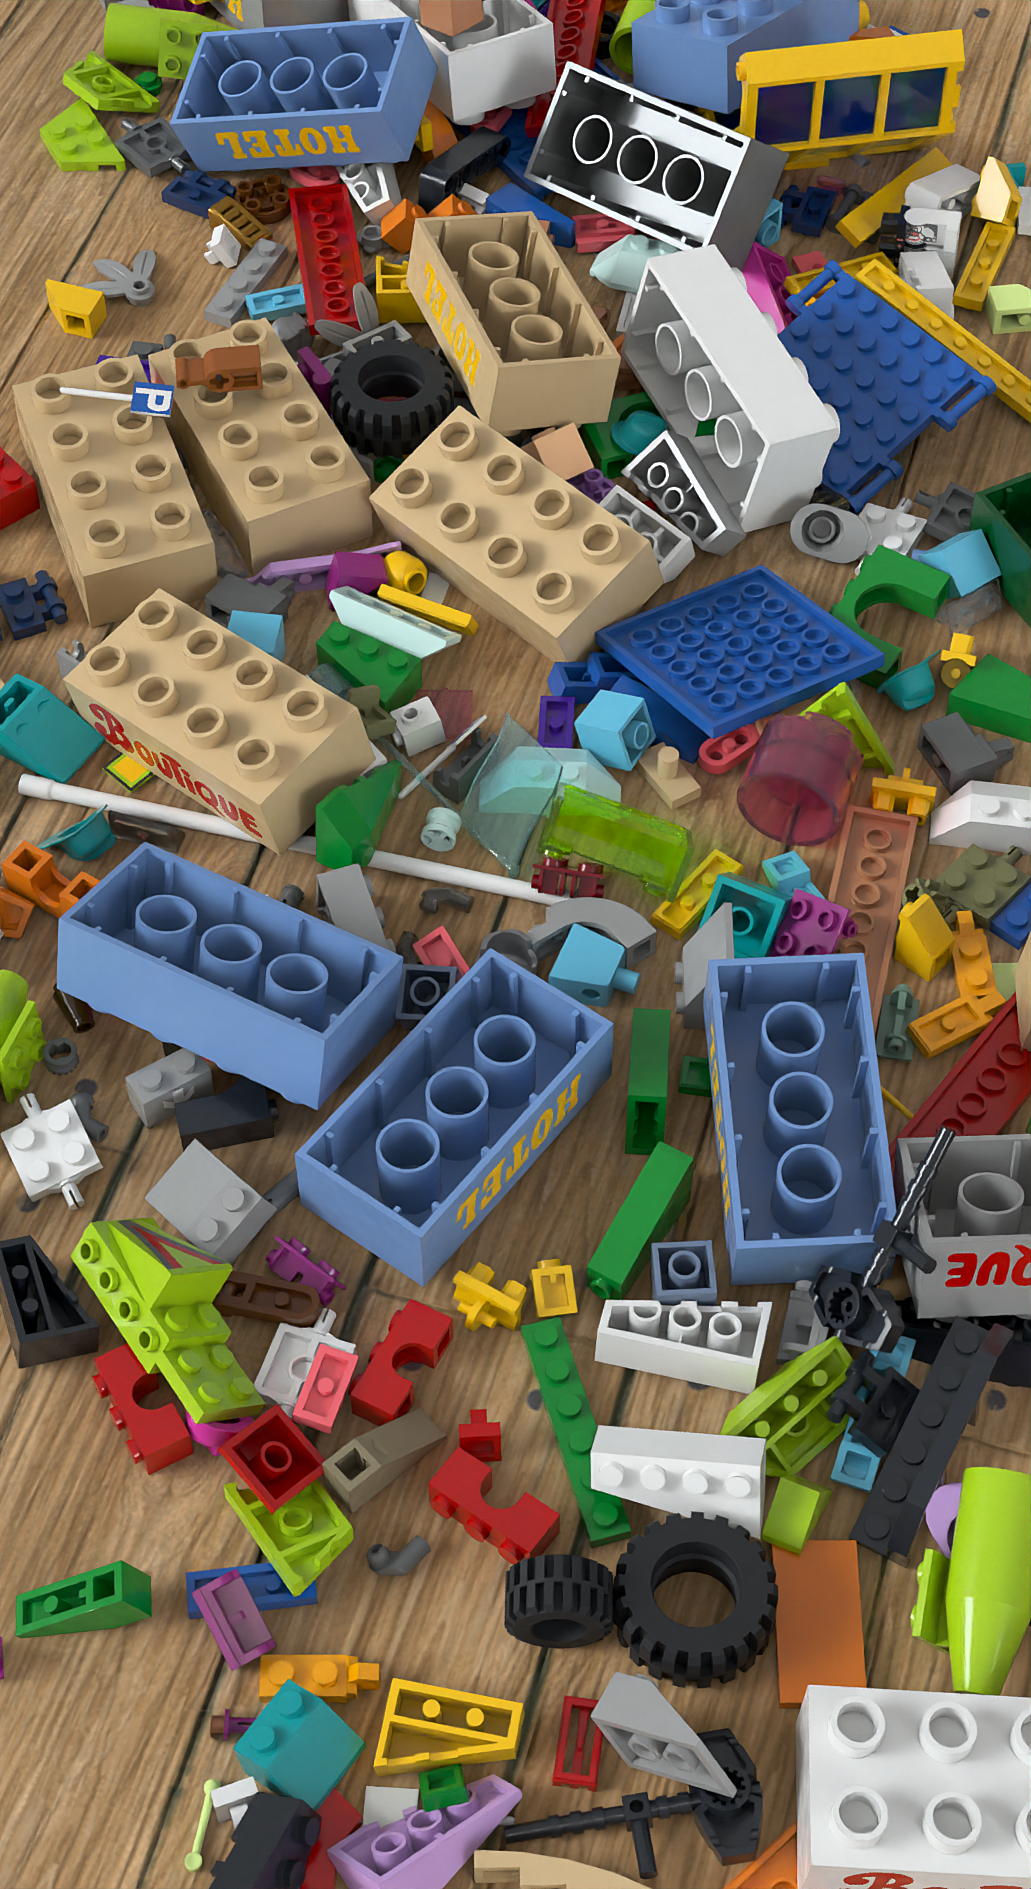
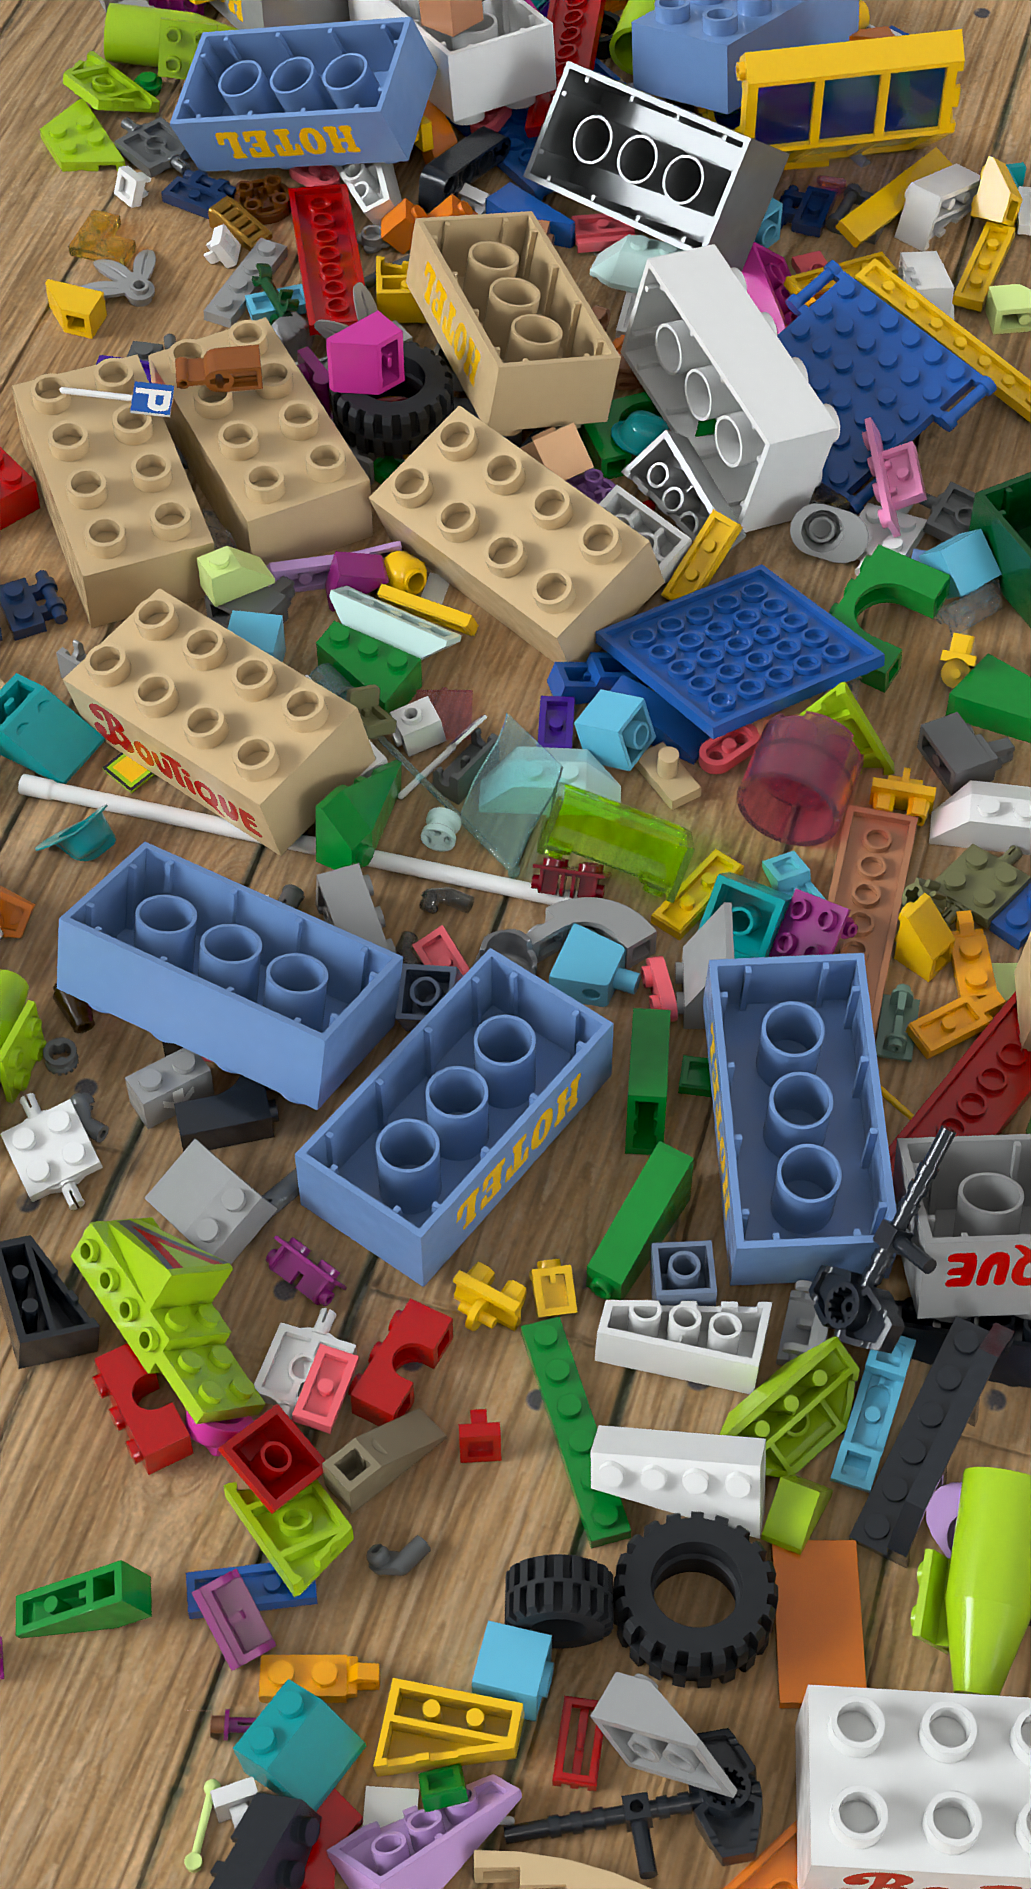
(34, 876): orange arch -> none
(98, 240): none -> clear yellow plate
(131, 186): none -> white tile
(142, 830): clear smoke slope -> none
(231, 574): none -> yellowish green slope
(268, 1300): reddish brown plate -> none
(280, 299): none -> dark green bar
(366, 356): none -> dark pink slope
(514, 1666): none -> medium azure head
(516, 1531): red arch -> none
(657, 978): none -> coral plate
(703, 556): none -> yellow tile
(884, 1410): black plate -> none
(896, 474): none -> bright pink bracket
(911, 686): teal piece -> none
(921, 231): hips -> none

